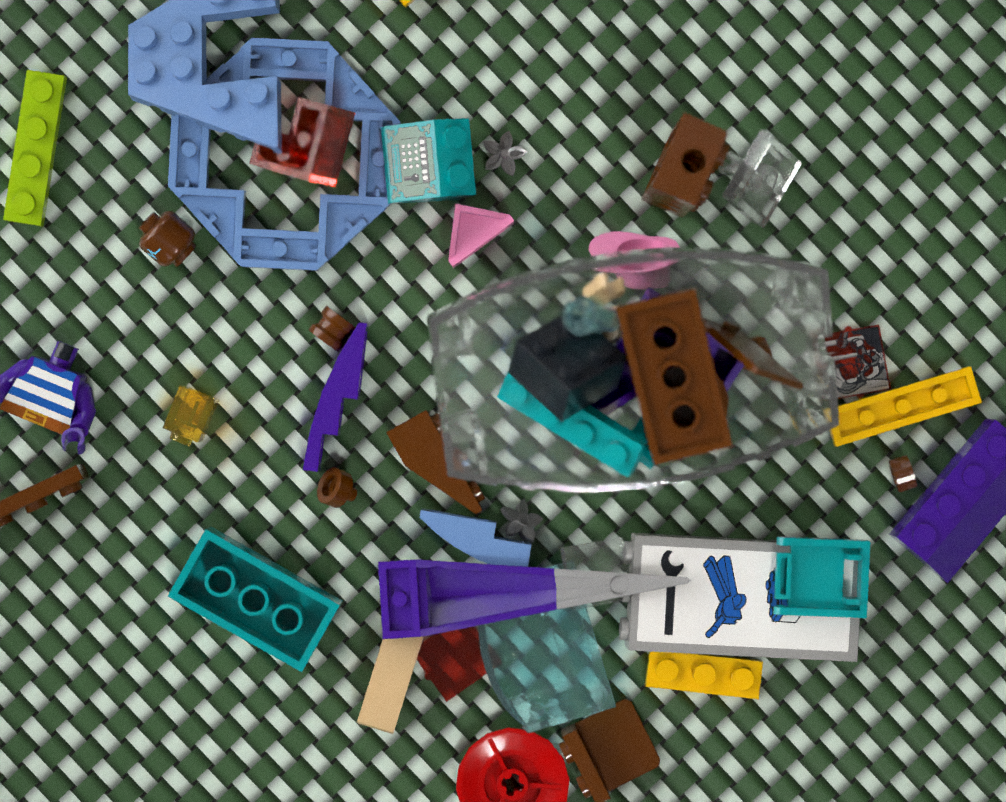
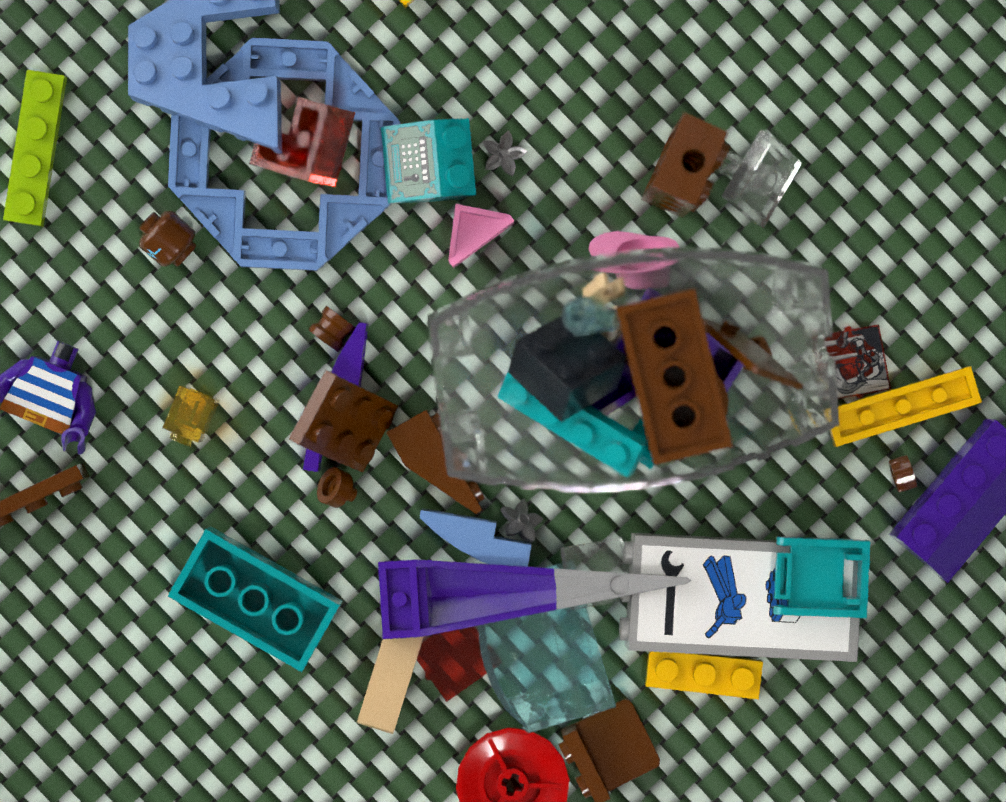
(343, 421): none -> reddish brown plate

